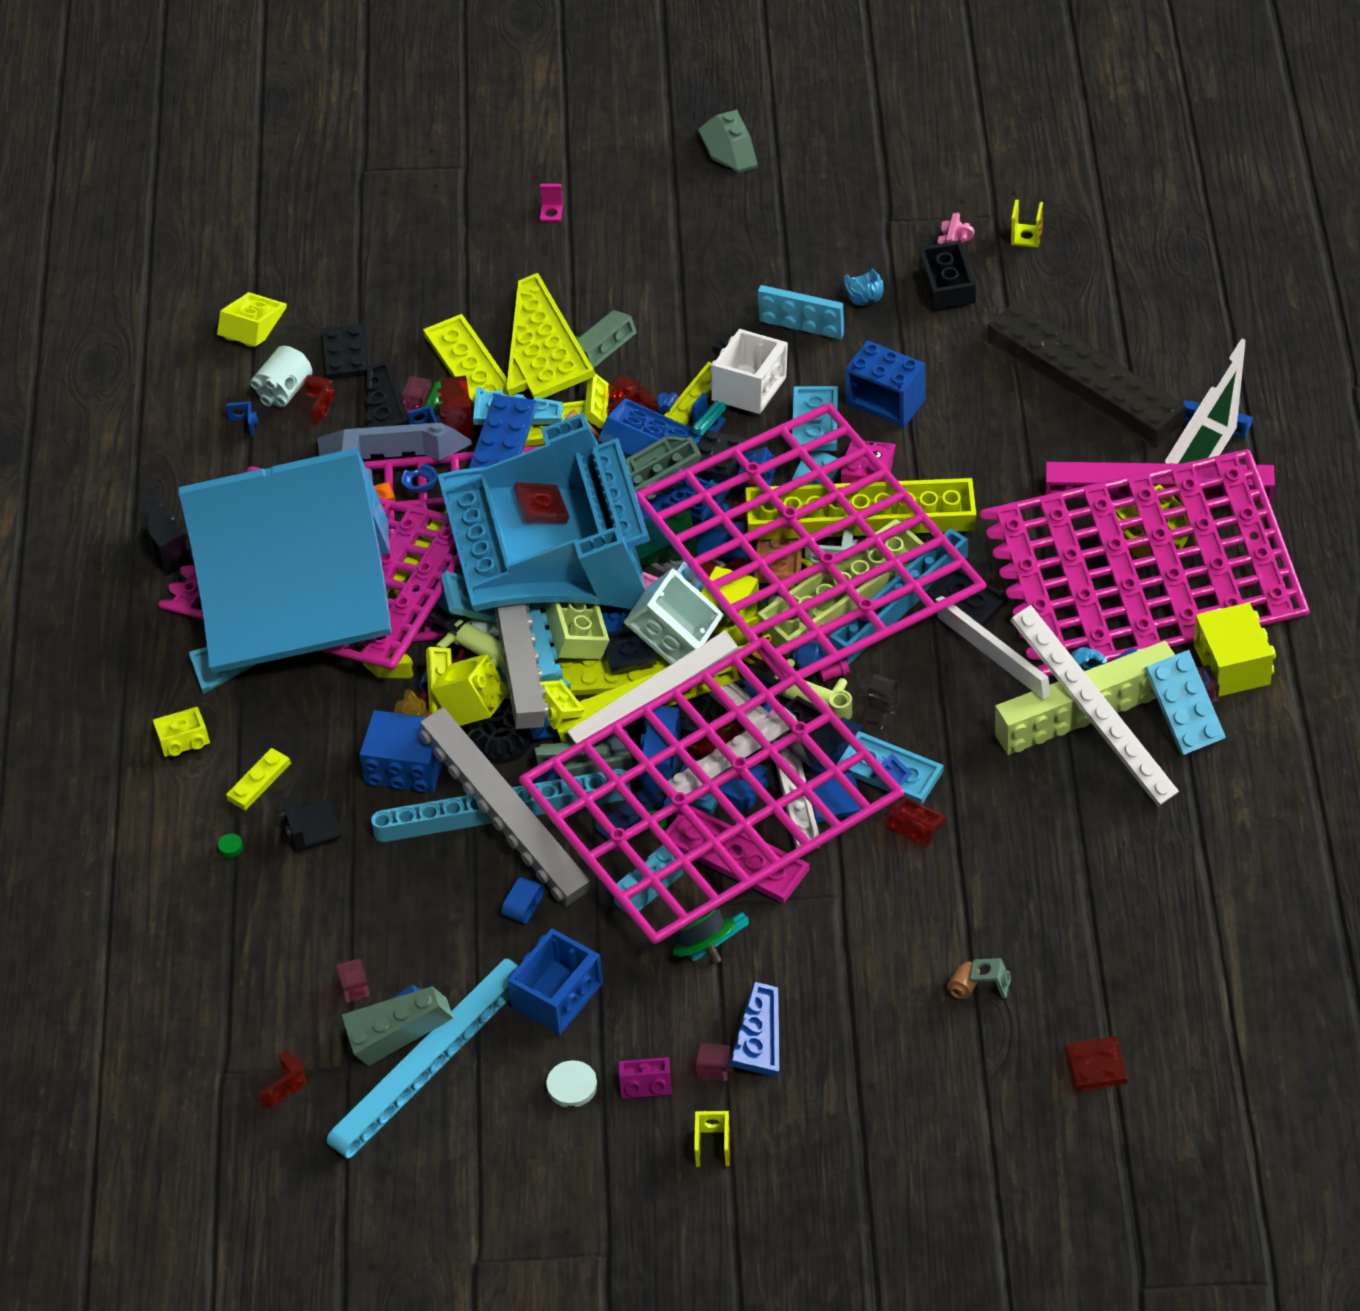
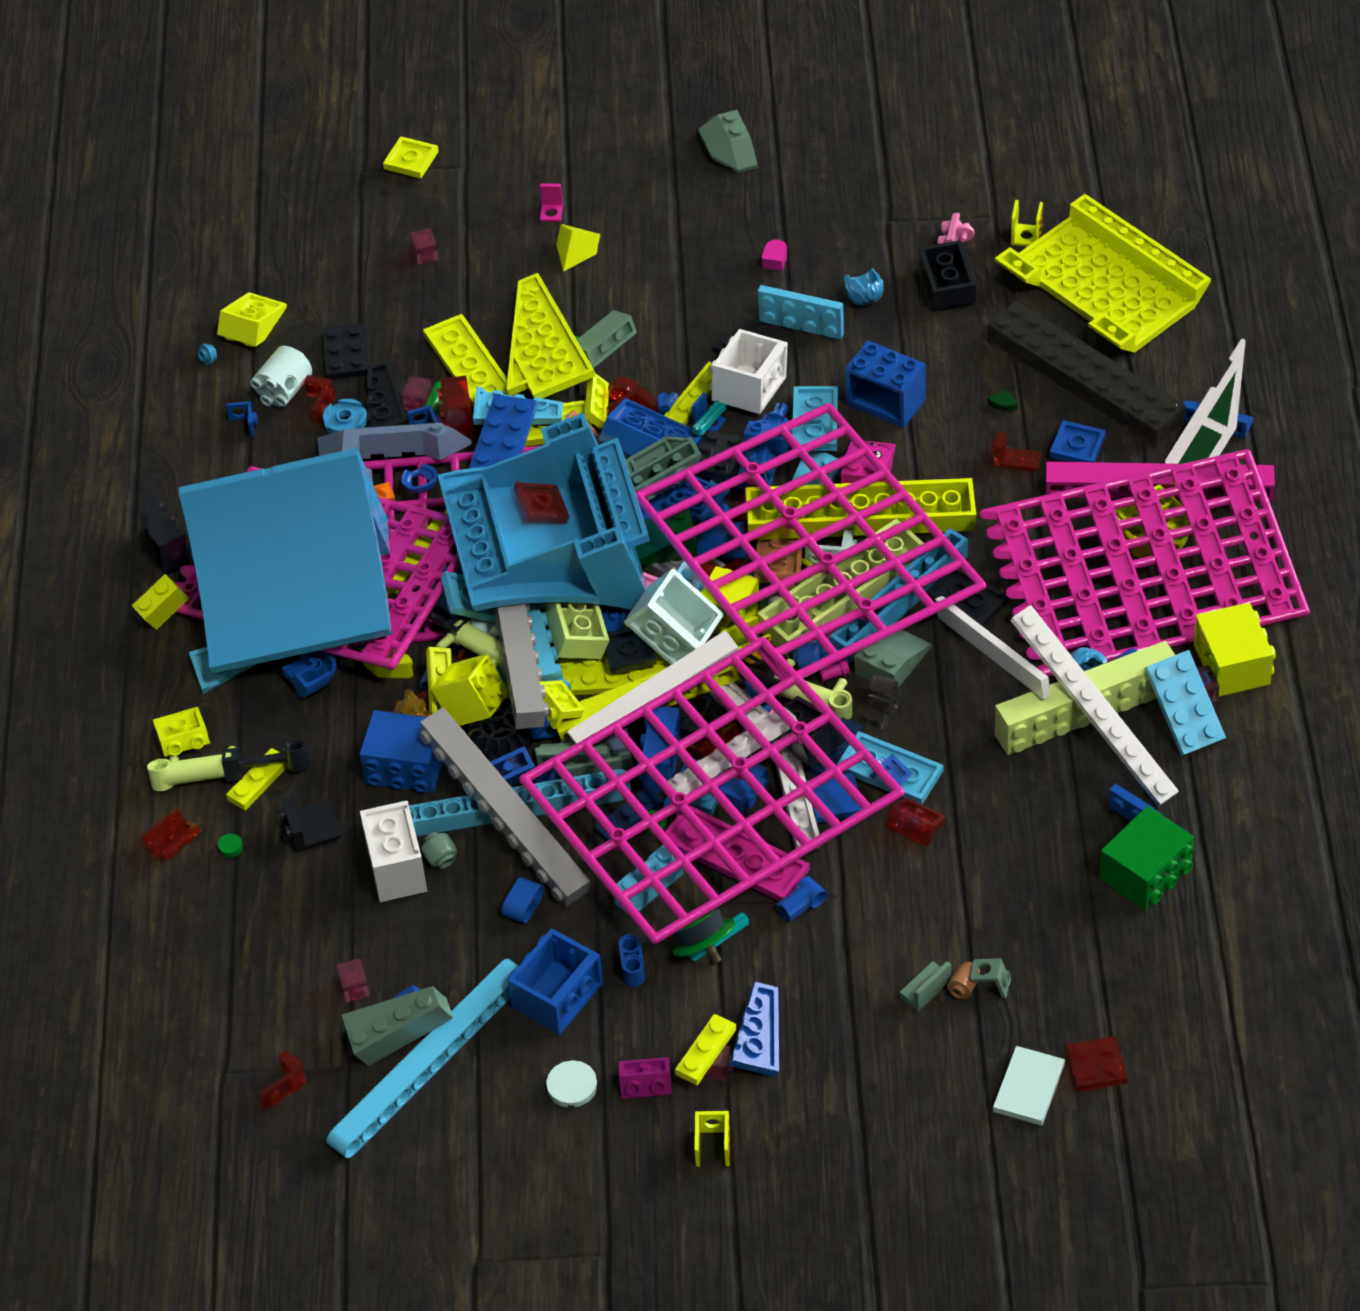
(160, 601): none -> neon yellow brick
(170, 835): none -> clear red bracket
(207, 353): none -> dark azure plate
(228, 765): none -> piece
(310, 672): none -> blue brick
(334, 416): none -> dark azure plate
(393, 851): none -> white container
(410, 157): none -> neon yellow plate
(424, 246): none -> clear pink brick
(439, 850): none -> sand green head
(513, 765): none -> blue brick
(575, 245): none -> neon yellow slope
(631, 960): none -> blue beam
(705, 1049): none -> neon yellow plate
(774, 255): none -> dark pink piece
(776, 445): none -> blue brick
(806, 895): none -> blue piece
(891, 657): none -> sand green slope
(926, 985): none -> sand green panel
(1003, 400): none -> dark green tile
(1014, 457): none -> clear red bracket
(1029, 1085): none -> light aqua tile
(1077, 443): none -> blue plate
(1110, 275): none -> neon yellow slope
(1125, 802): none -> blue bracket
(1147, 858): none -> green container

